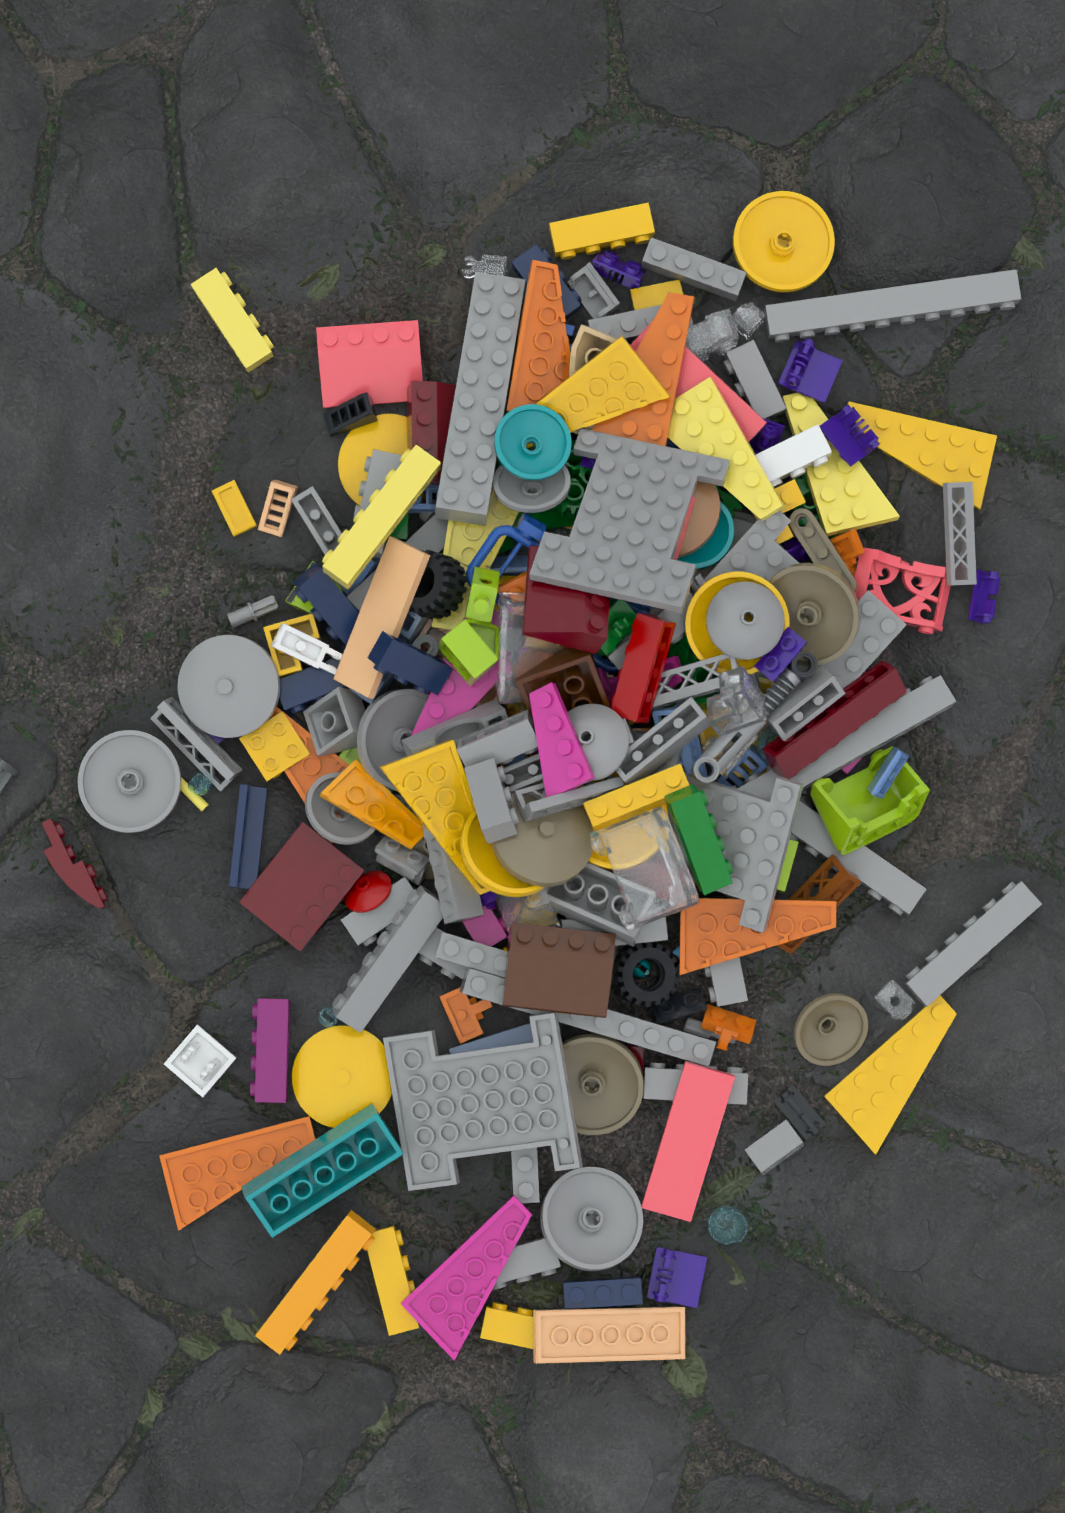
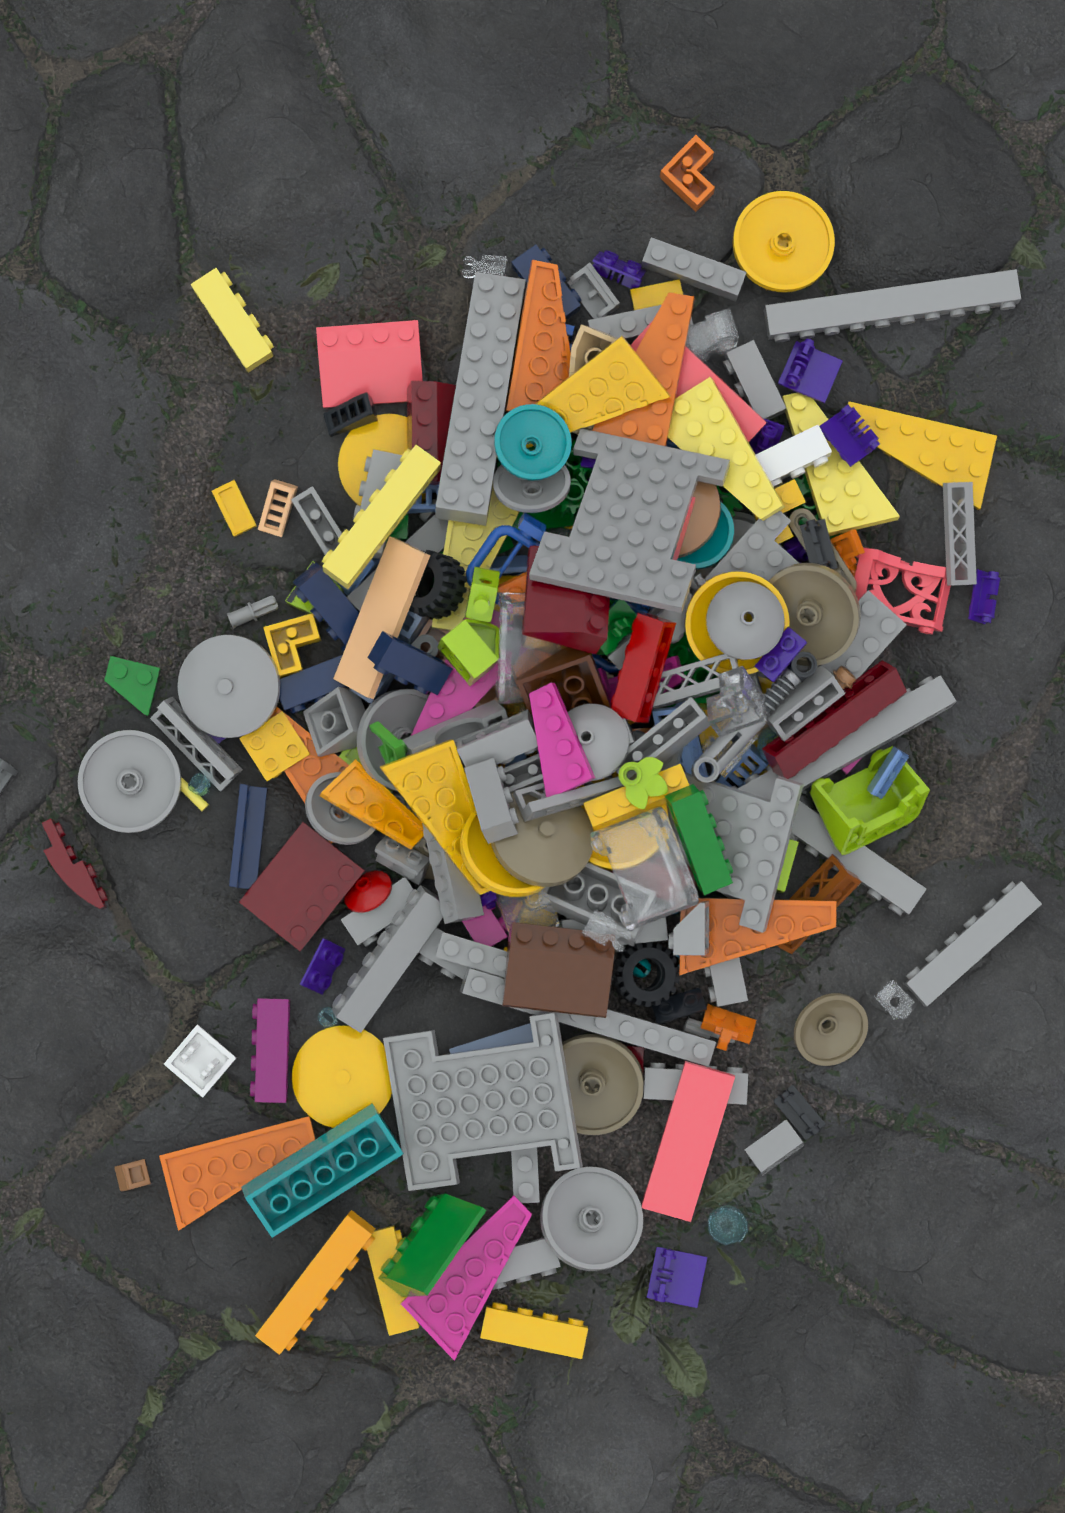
(132, 1175): none -> medium nougat slope
(133, 681): none -> green wing
(304, 648): white hinge -> none
(320, 971): none -> dark purple hinge
(392, 747): none -> bright green wing
(430, 1245): none -> green slope
(464, 1014): orange hinge -> none
(601, 231): yellow brick -> none
(602, 929): none -> clear plate
(602, 1292): dark blue brick -> none
(608, 1334): light nougat tile -> none
(646, 783): none -> lime plate
(684, 175): none -> orange brick
(692, 933): none -> light grey slope
(748, 319): clear brick -> none
(818, 543): none -> black hinge
(844, 677): none -> medium nougat plate
(882, 1083): yellow wing -> none

